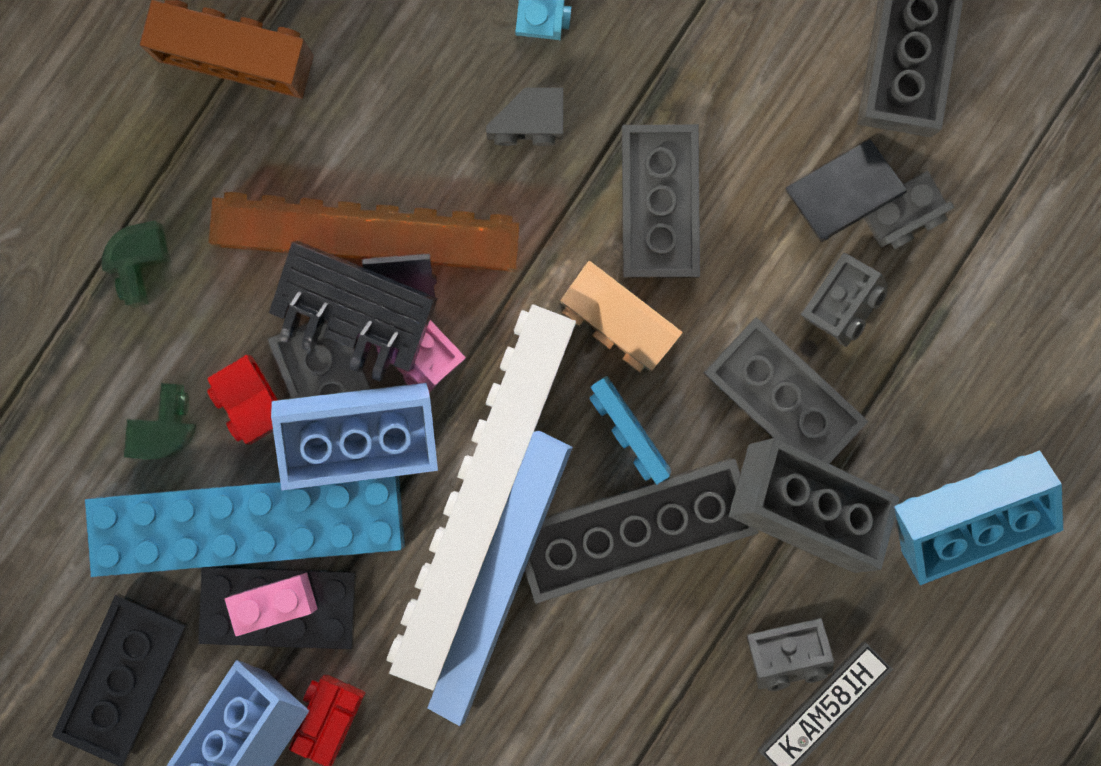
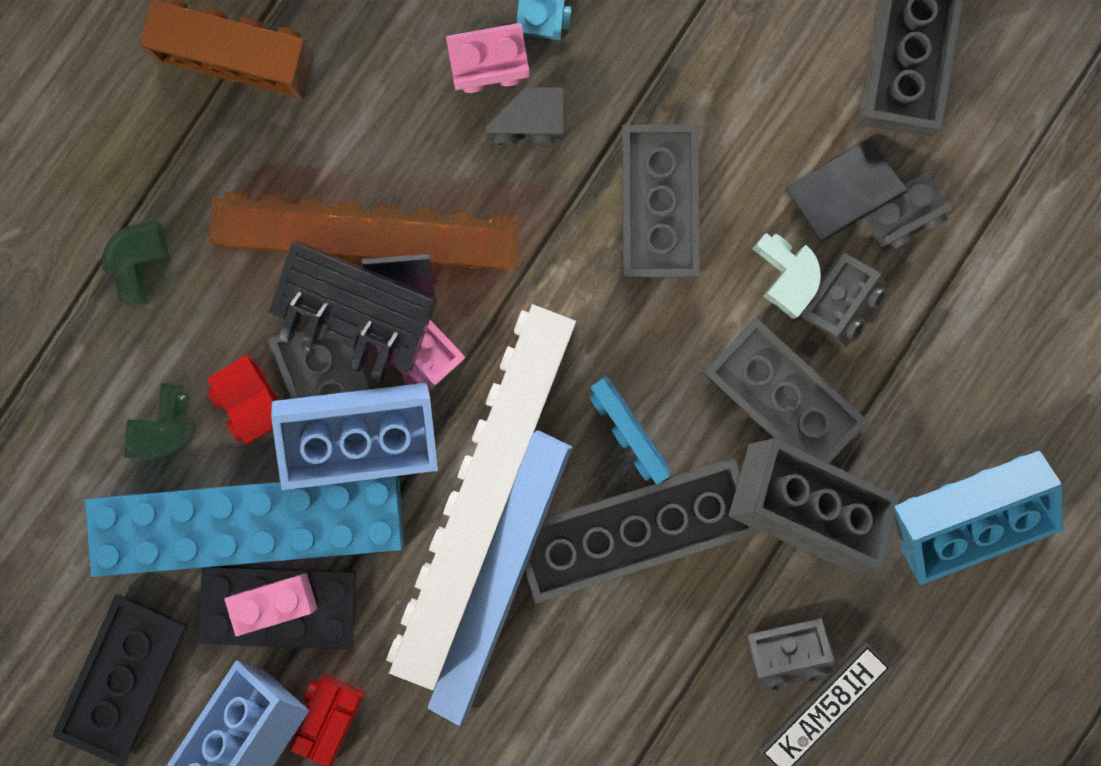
(488, 58): none -> bright pink bracket
(619, 318): light nougat slope -> none
(799, 274): none -> light aqua brick

